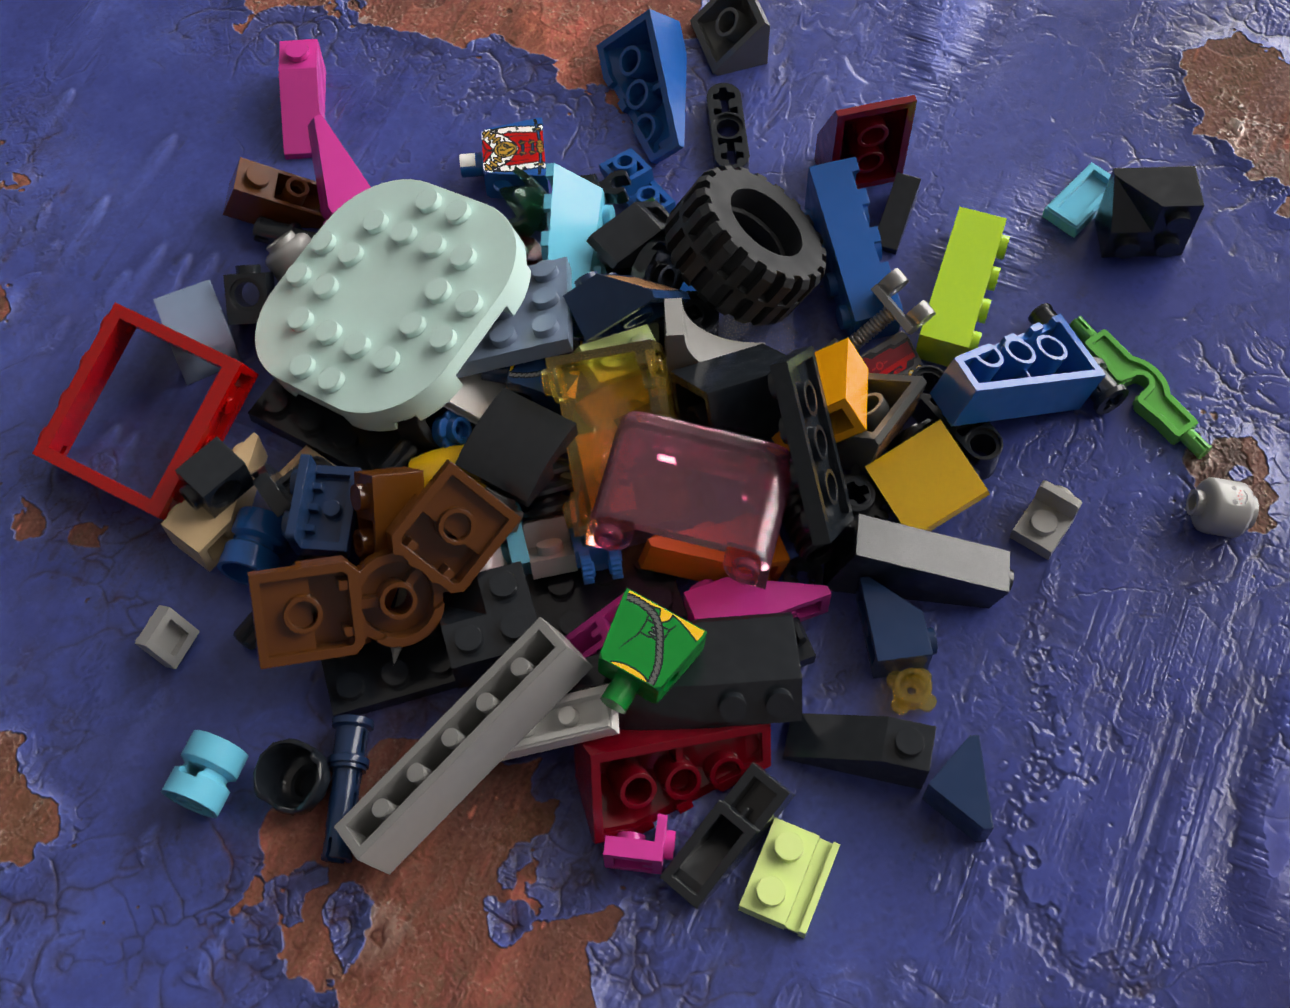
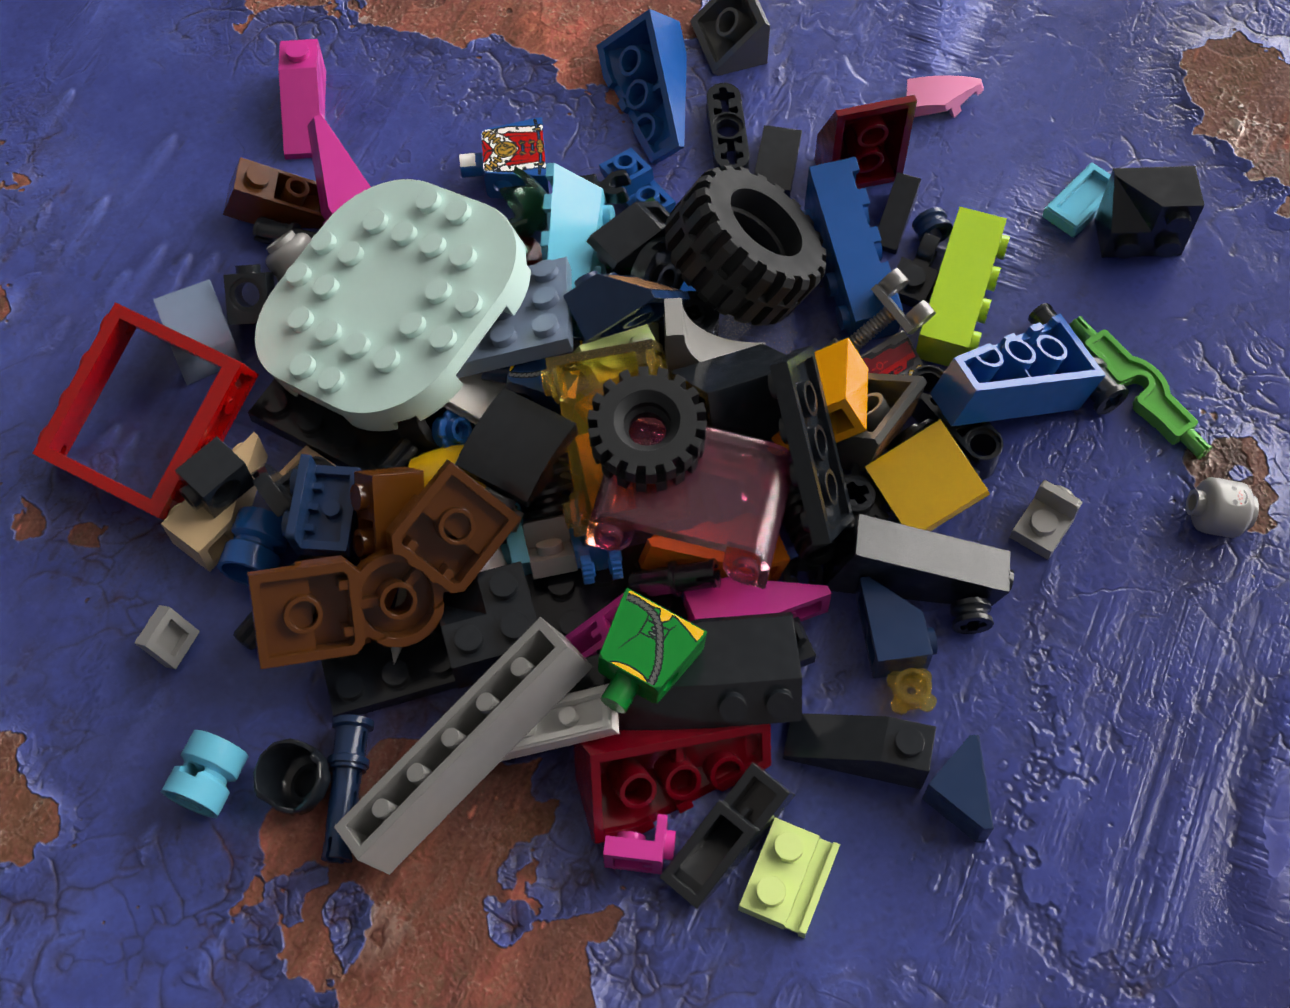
(647, 398): none -> black tyre
(675, 578): none -> black axle
(779, 156): none -> black tile
(920, 275): none -> black plate
(933, 222): none -> dark blue bush
(942, 93): none -> bright pink slope
(971, 615): none -> black bush

